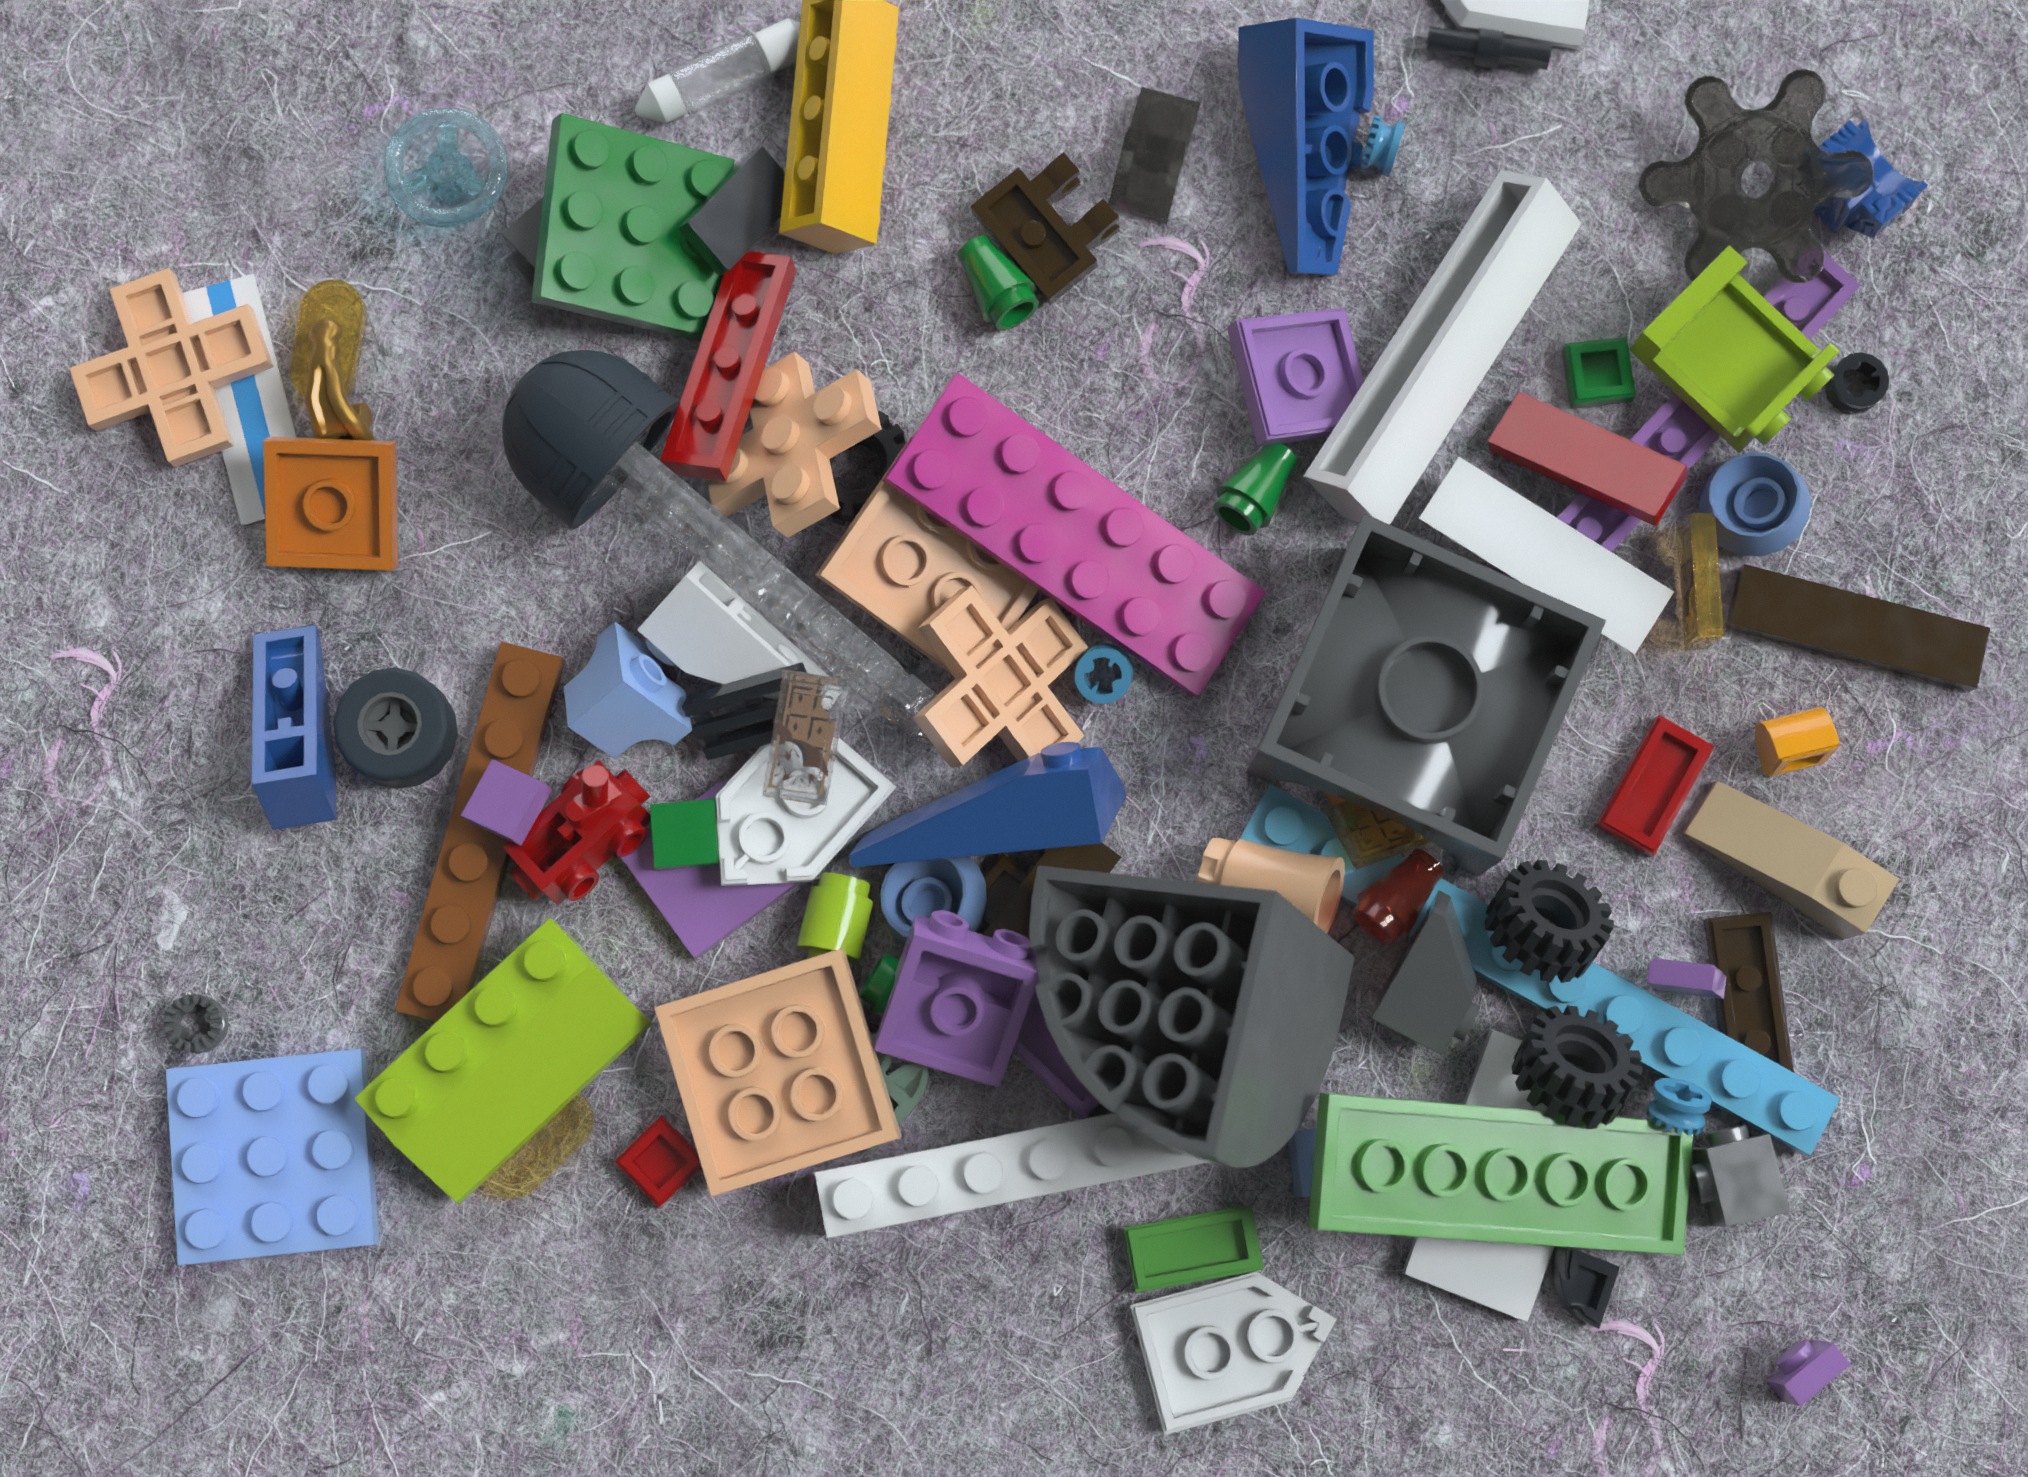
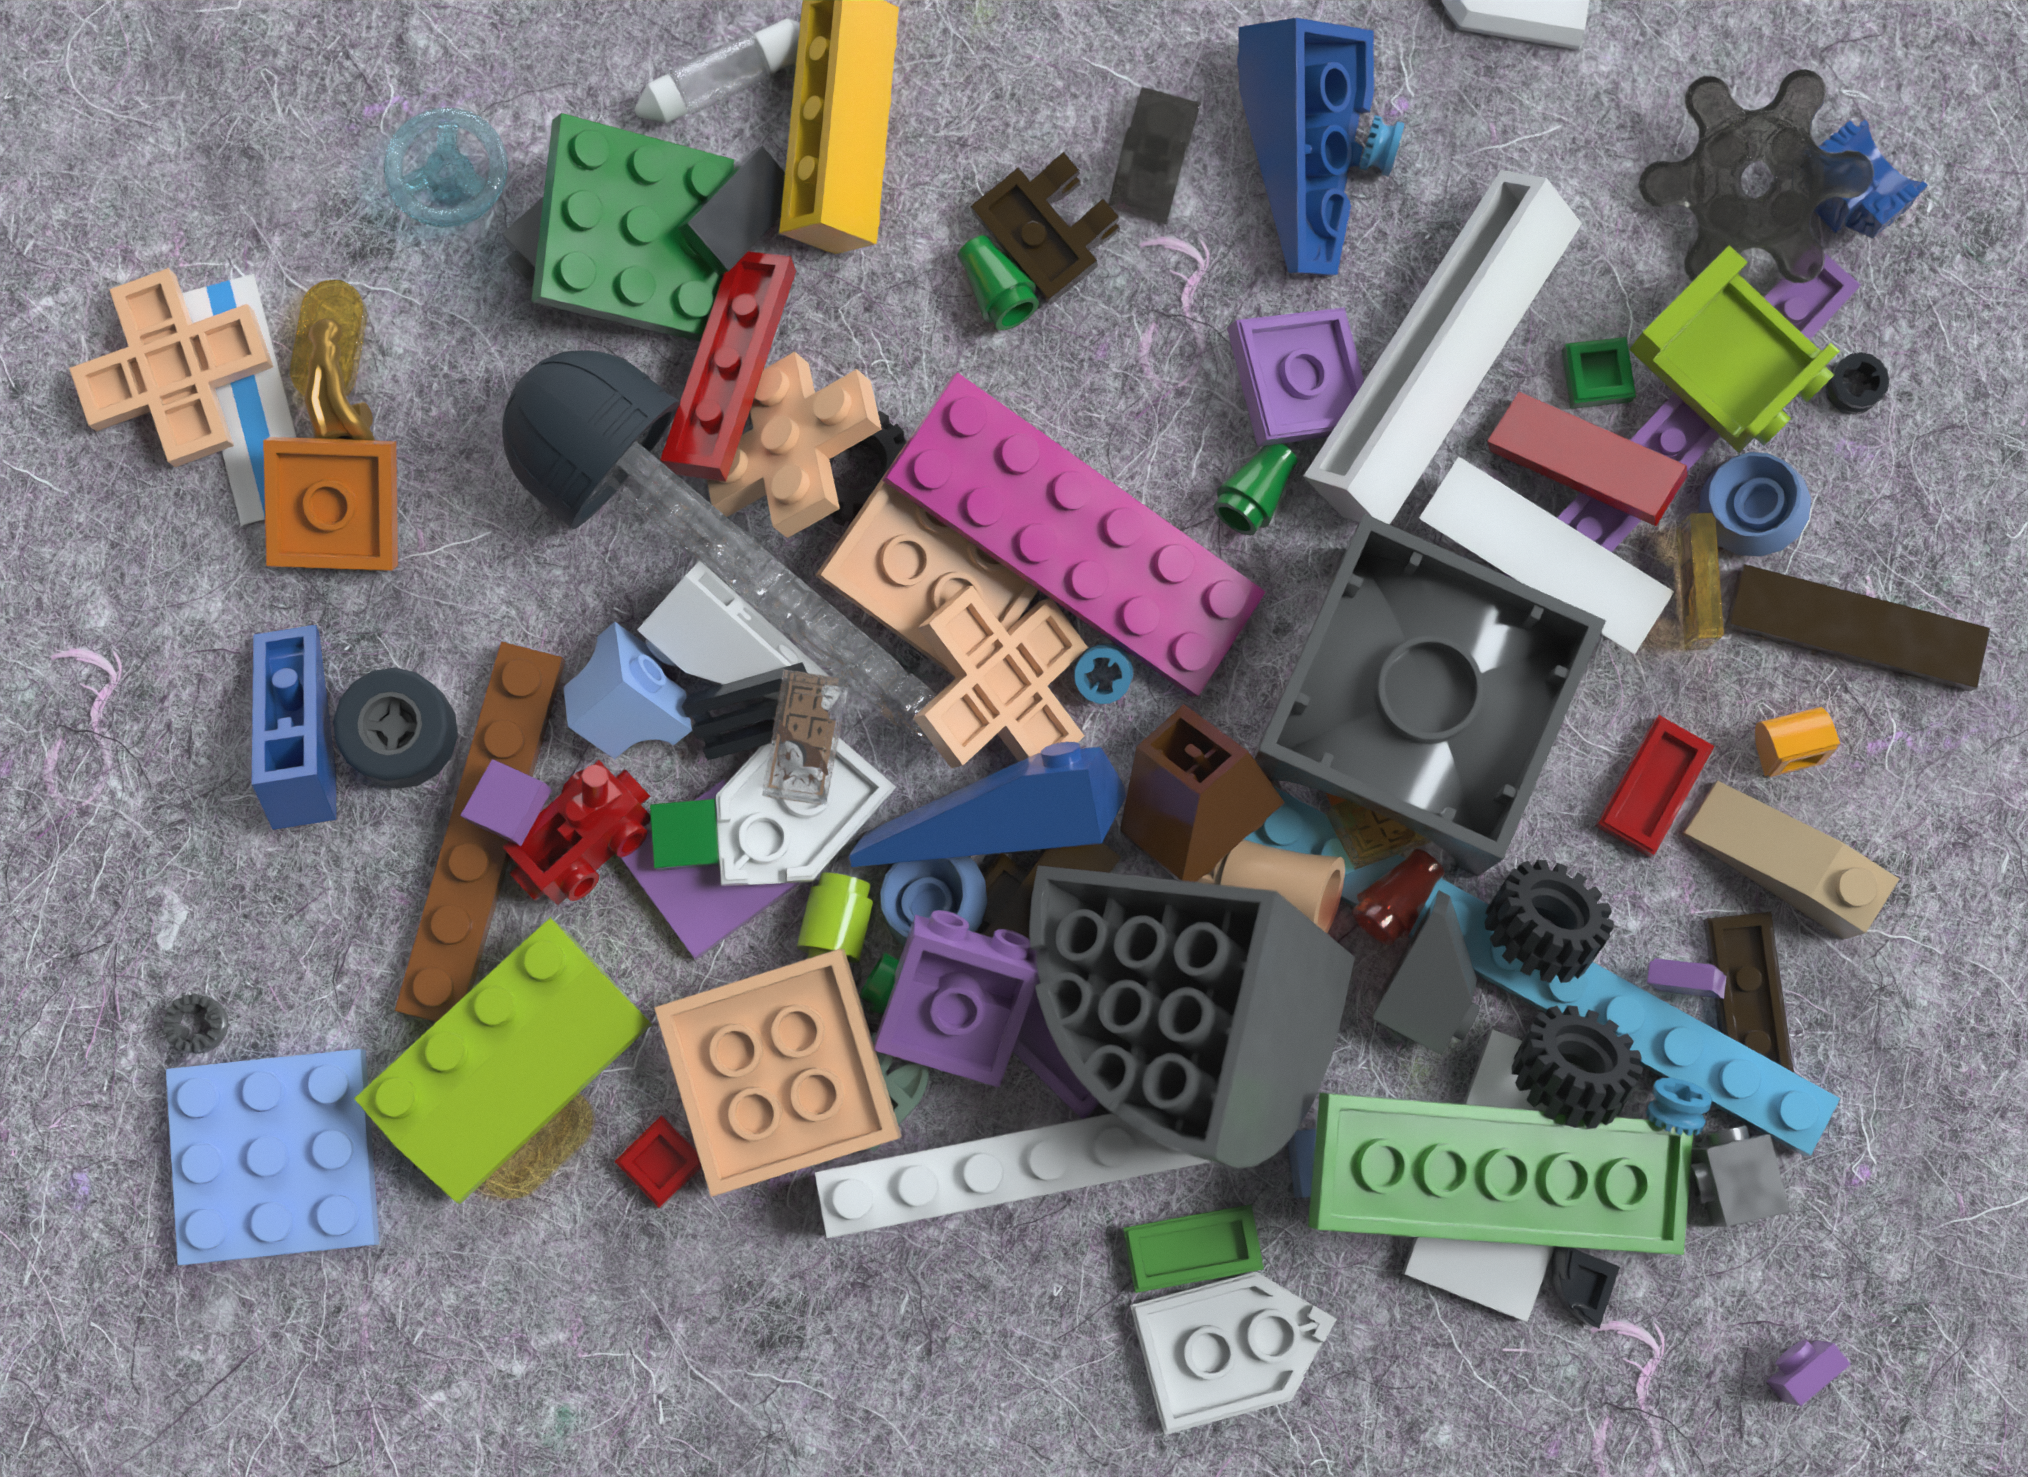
(1193, 796): none -> reddish brown slope
(1488, 48): black bar -> none

